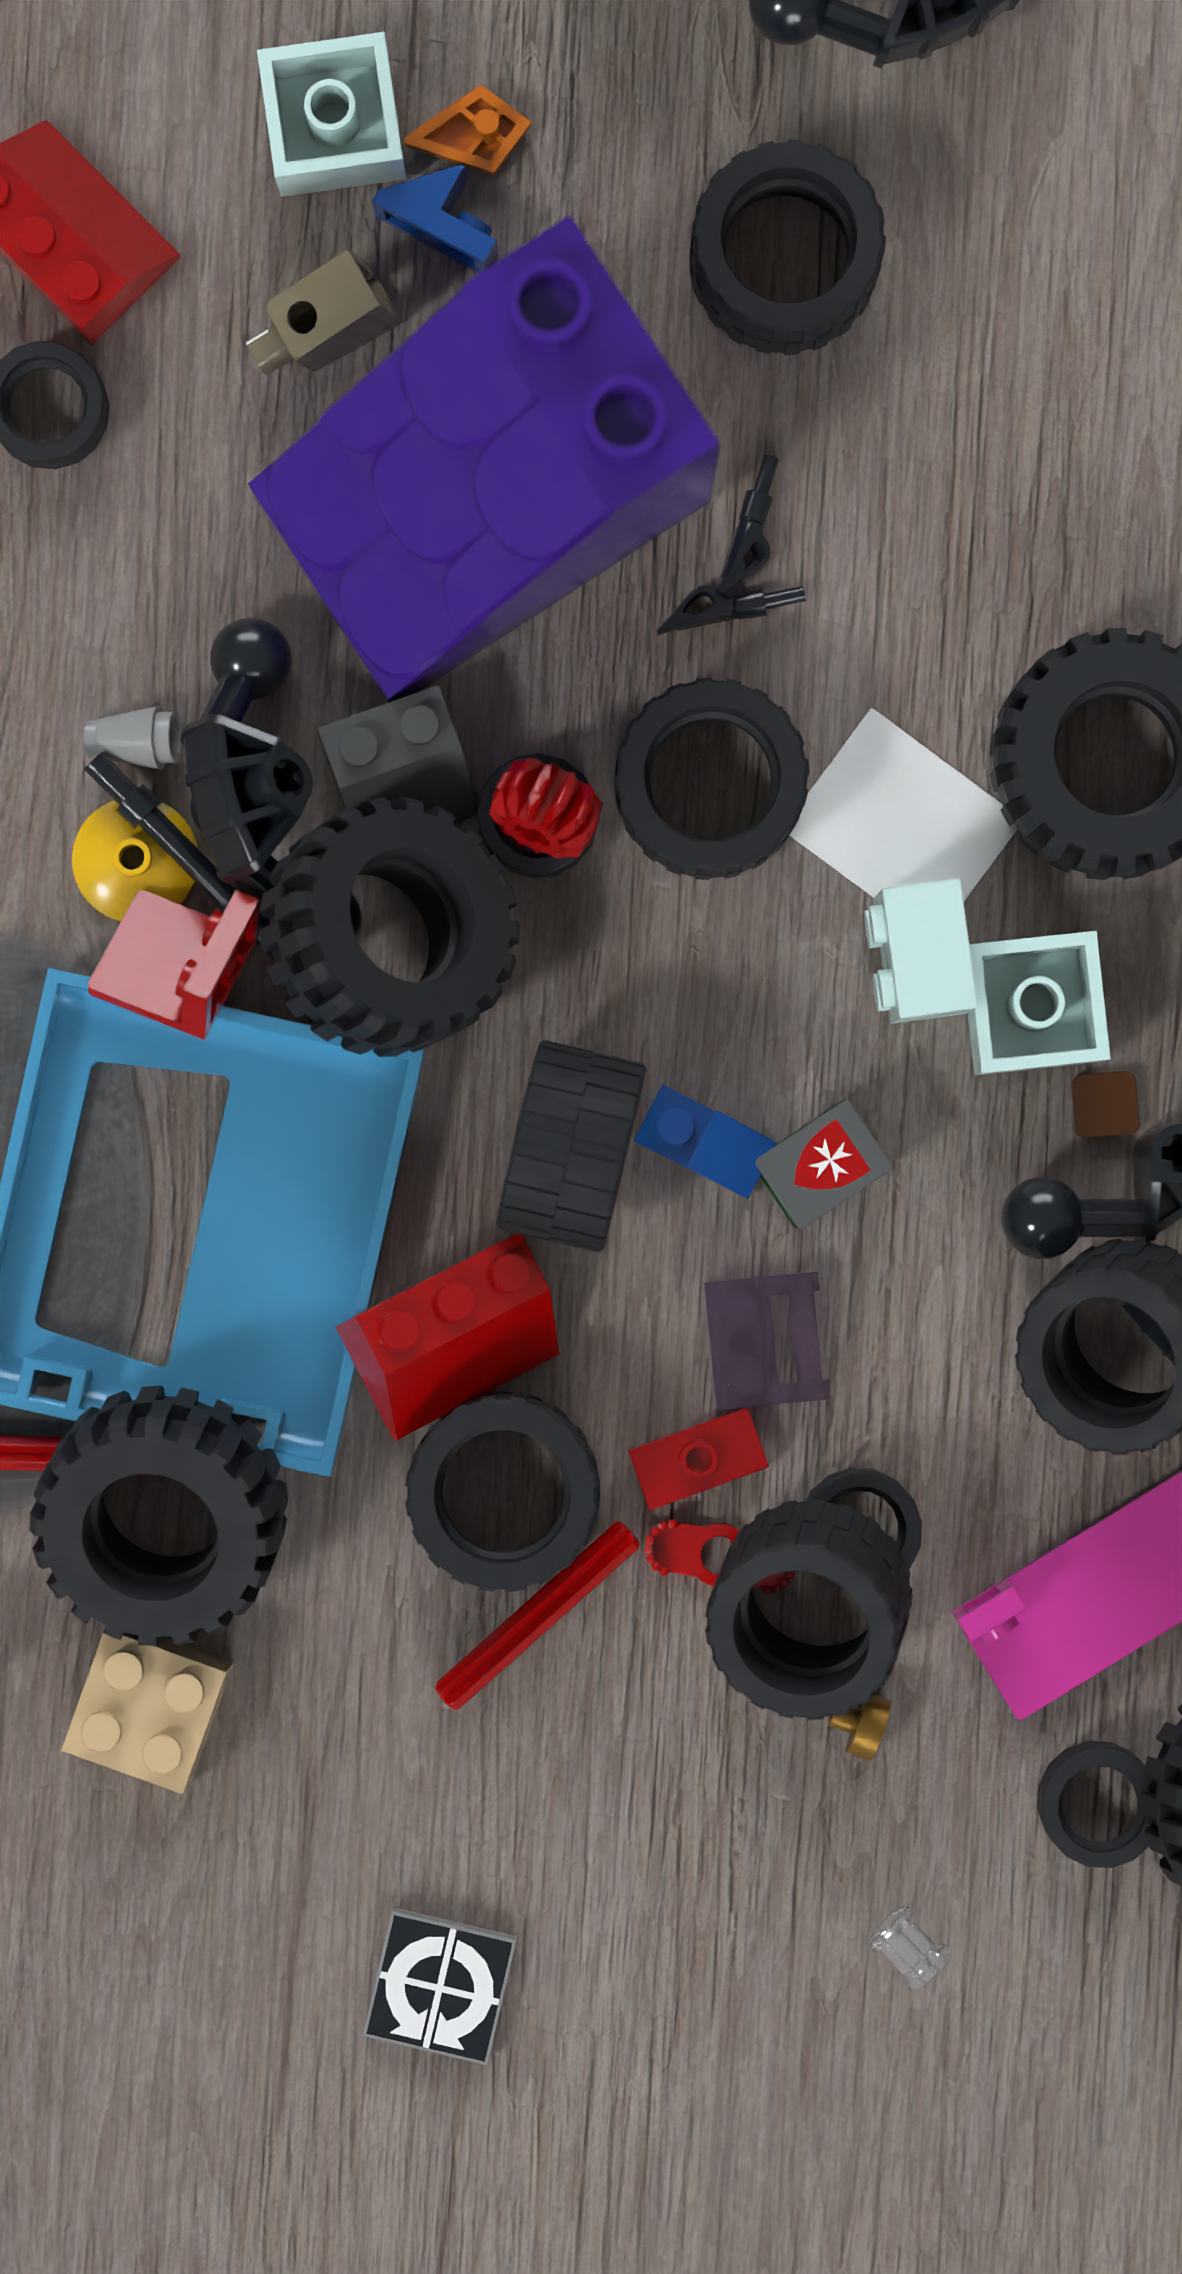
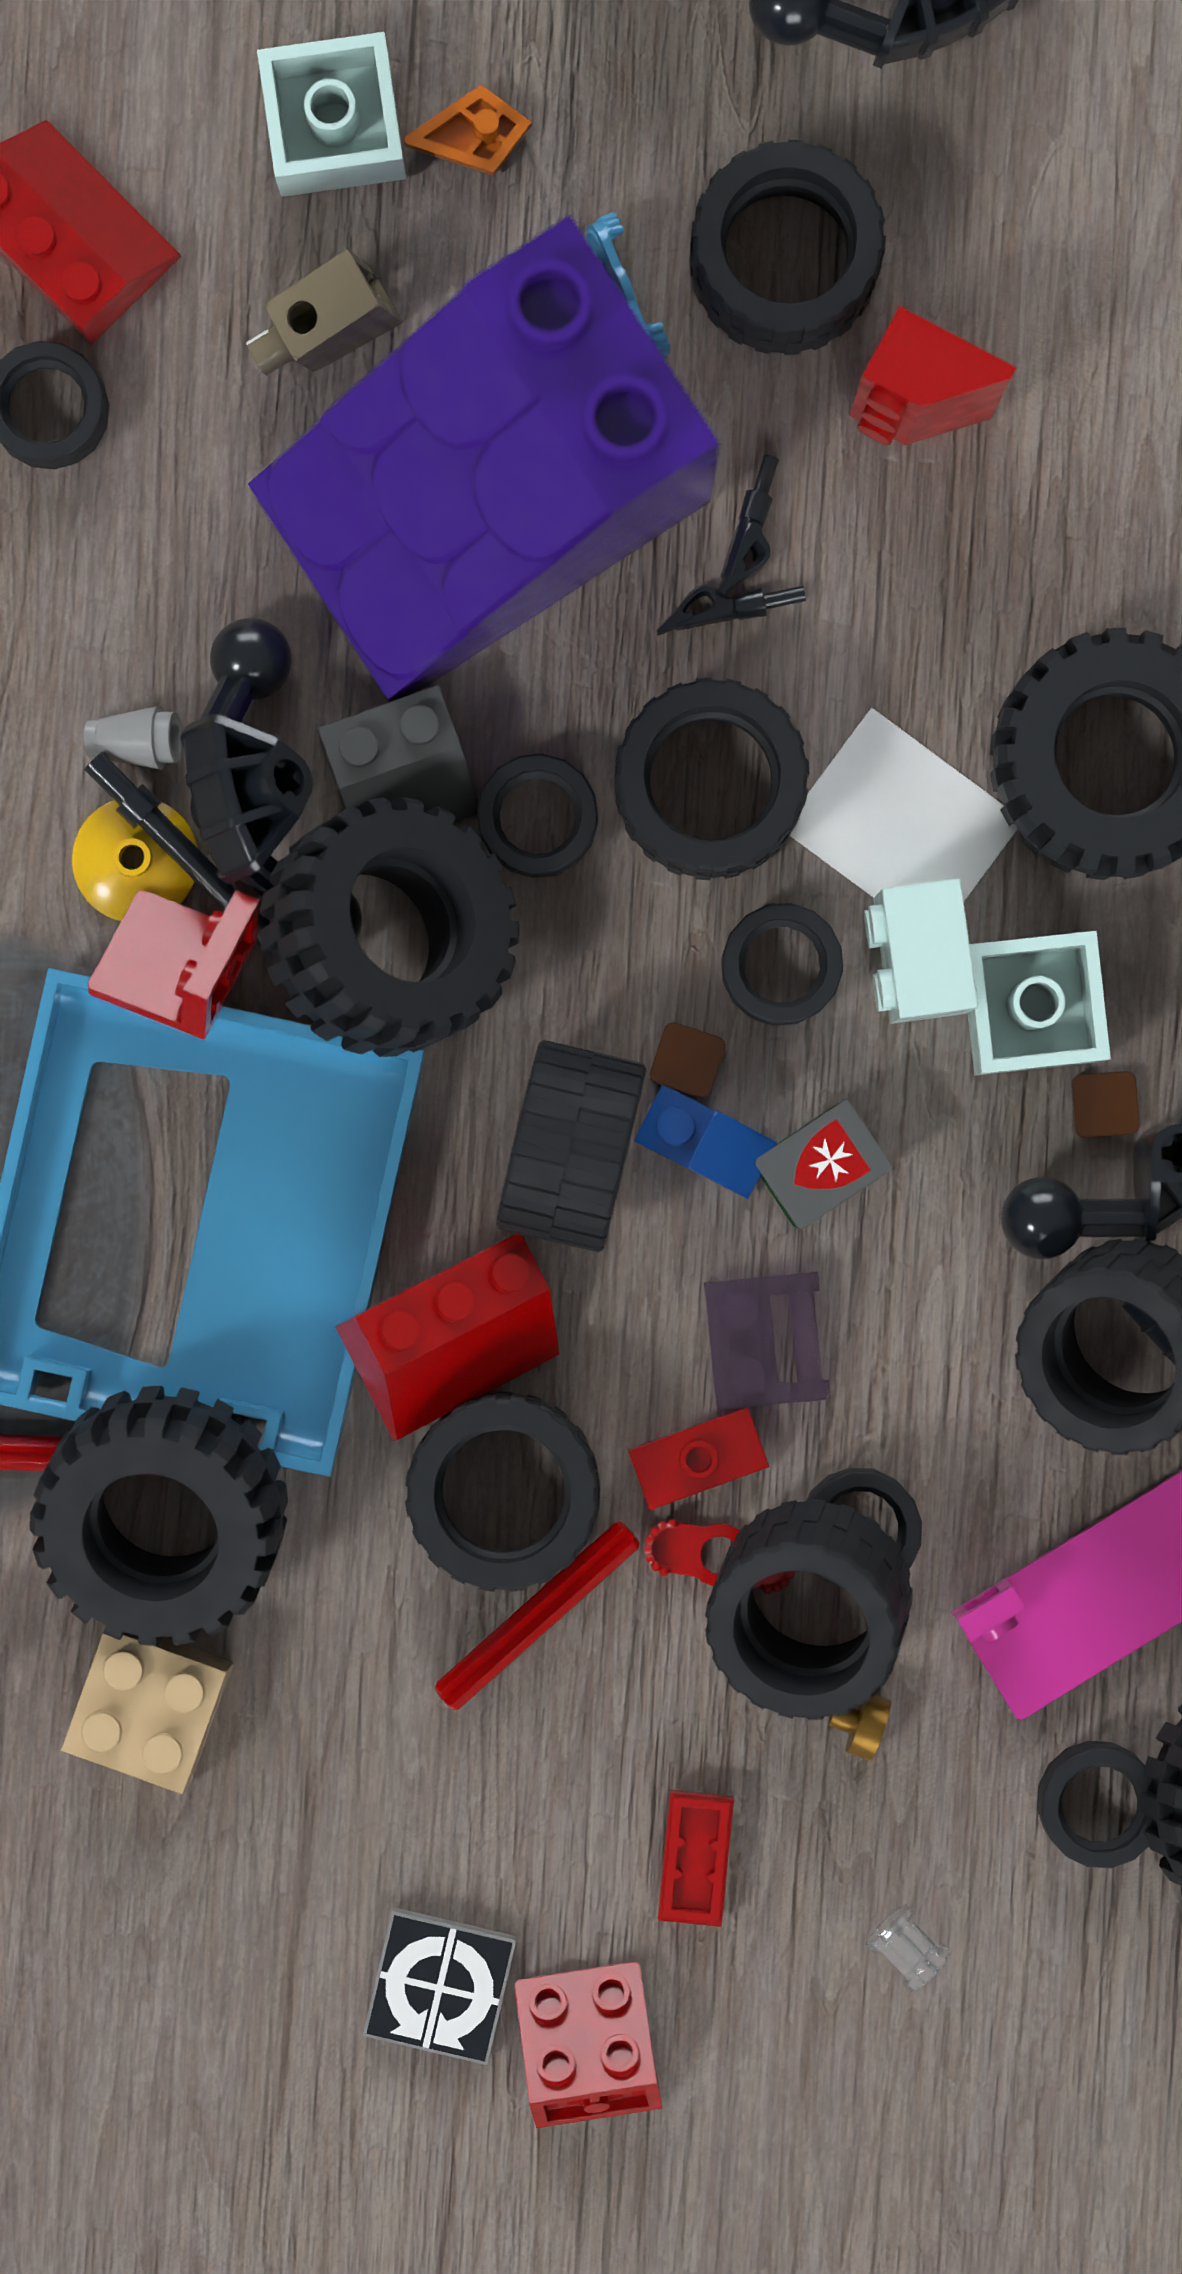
(423, 212): blue slope -> none
(545, 808): red gear -> none
(586, 2045): none -> bracket
(600, 238): none -> dark azure piece
(687, 1059): none -> reddish brown piece
(695, 1858): none -> red plate
(813, 928): none -> black tyre
(926, 383): none -> red slope

